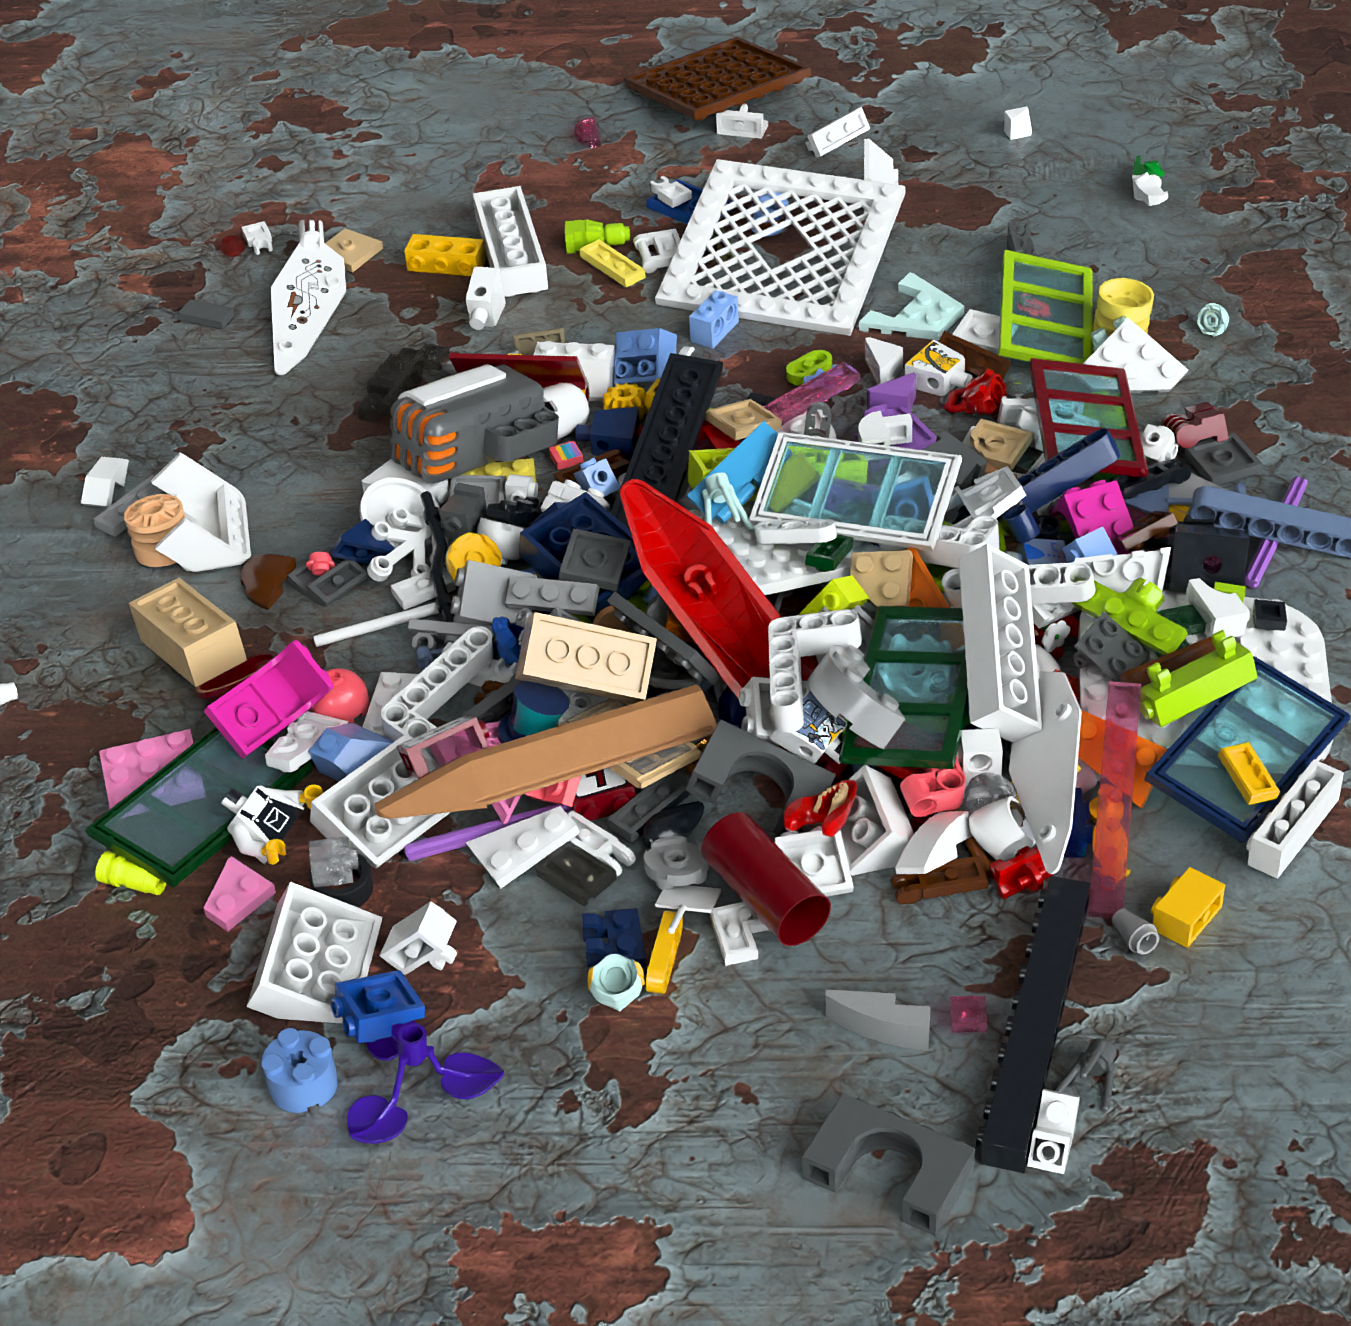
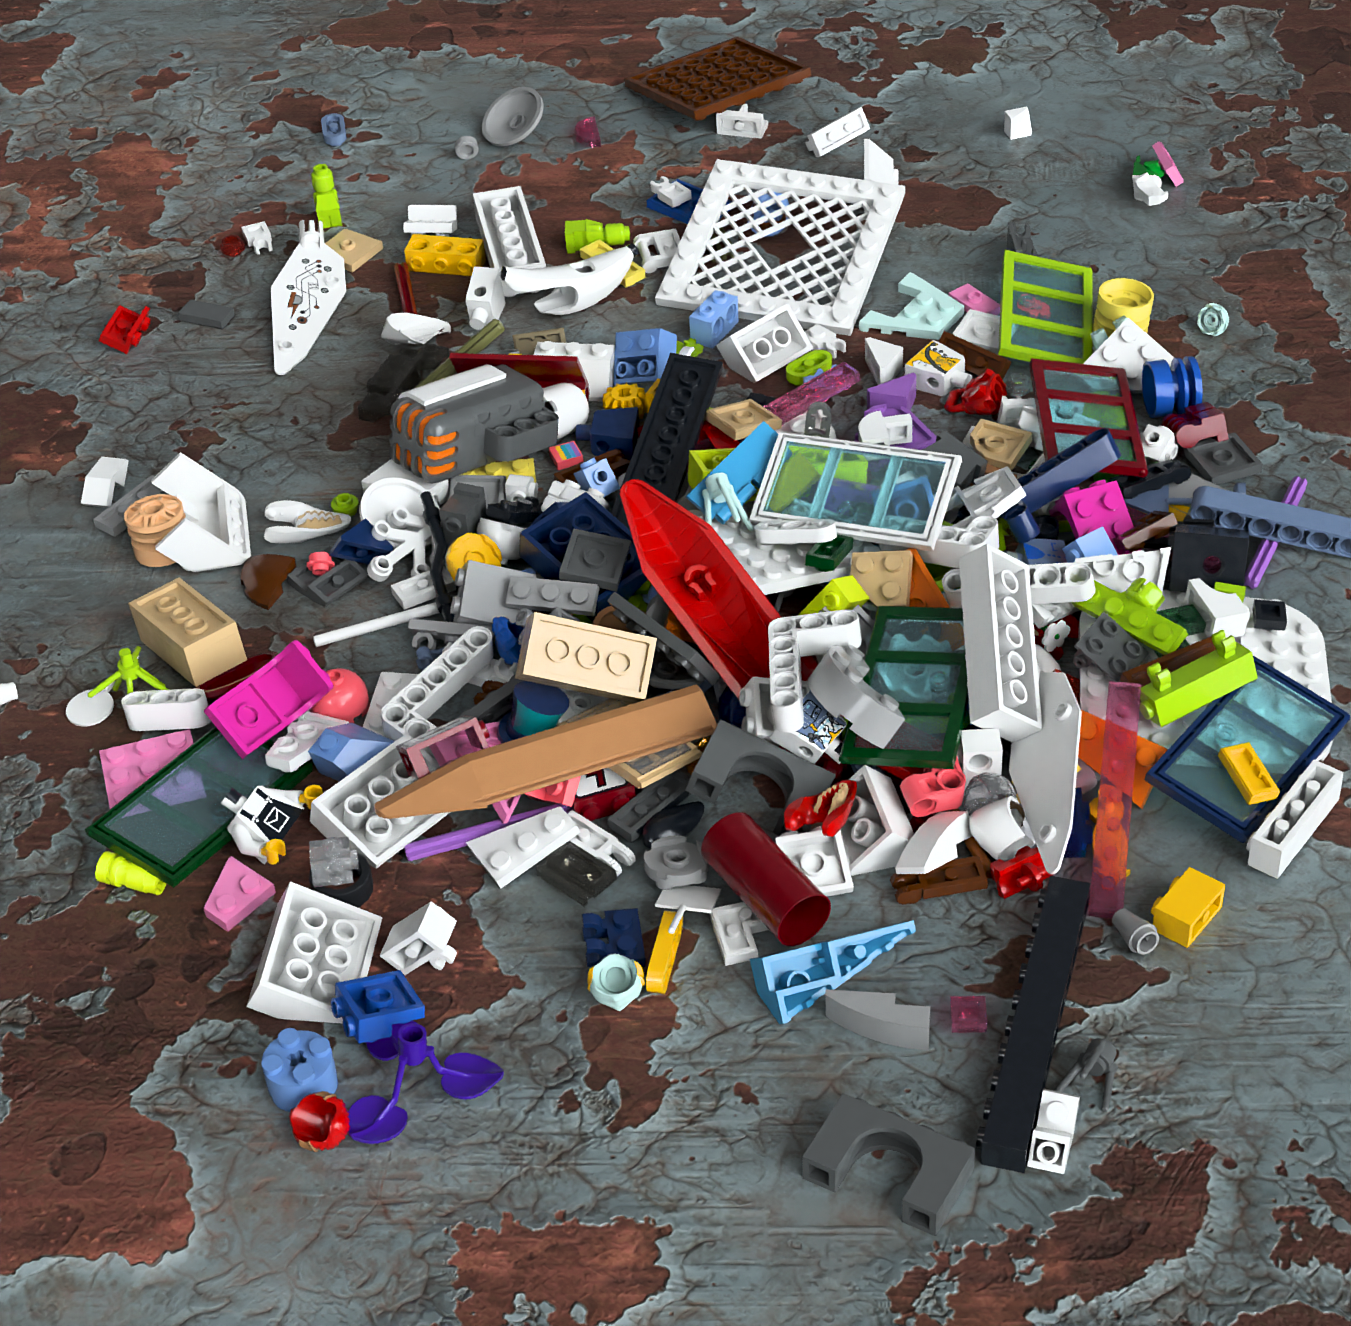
(90, 711): none -> white piece
(125, 328): none -> red bracket
(128, 670): none -> lime plant
(165, 709): none -> white beam
(308, 522): none -> white animal
(320, 1121): none -> red hair
(325, 196): none -> lime piece
(333, 129): none -> sand blue plate
(345, 504): none -> lime plate
(405, 288): none -> dark red axle
(412, 328): none -> white piece
(431, 219): none -> white bracket
(466, 147): none -> light grey tile
(473, 346): none -> olive axle
(512, 116): none -> light grey dish
(576, 283): none -> white piece
(690, 343): none -> lime plant
(765, 345): none -> white slope
(801, 975): none -> dark azure wedge
(826, 340): none -> white plate
(975, 300): none -> bright pink plate
(1167, 163): none -> bright pink plate
(1171, 385): none -> blue wheel

